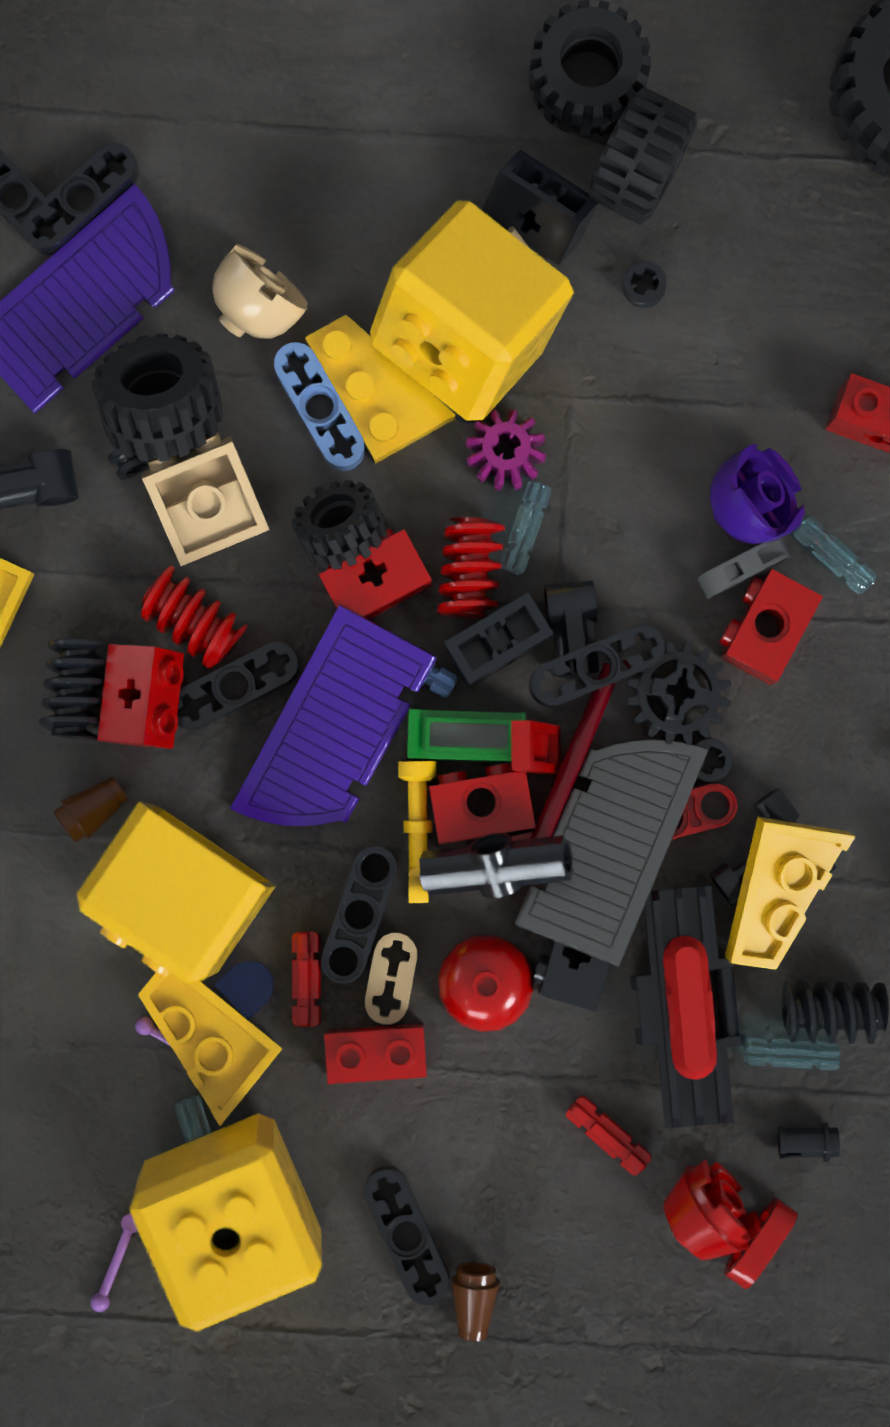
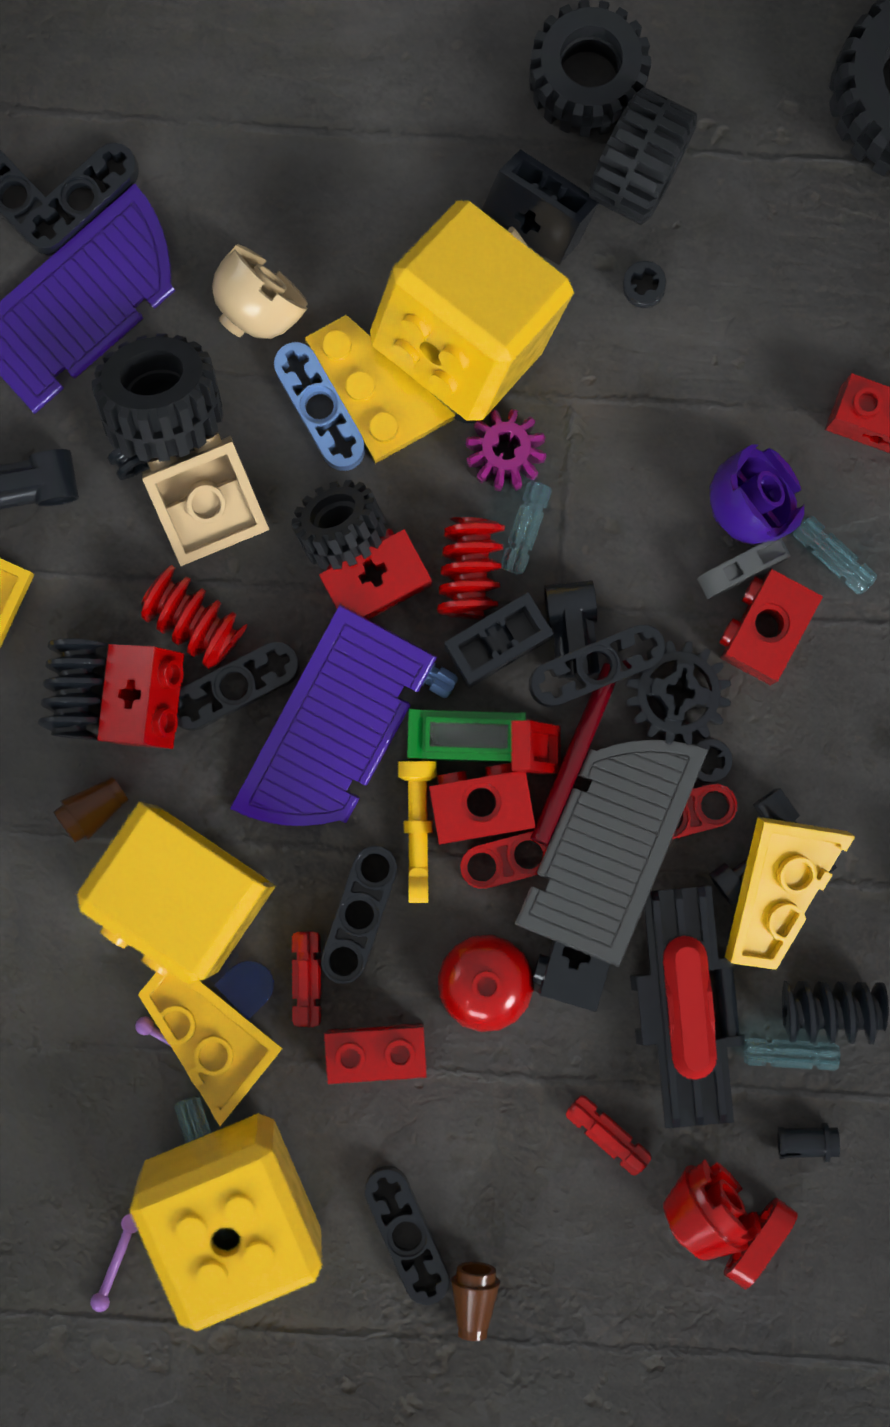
(379, 975): tan beam -> none
(496, 865): black piece -> none

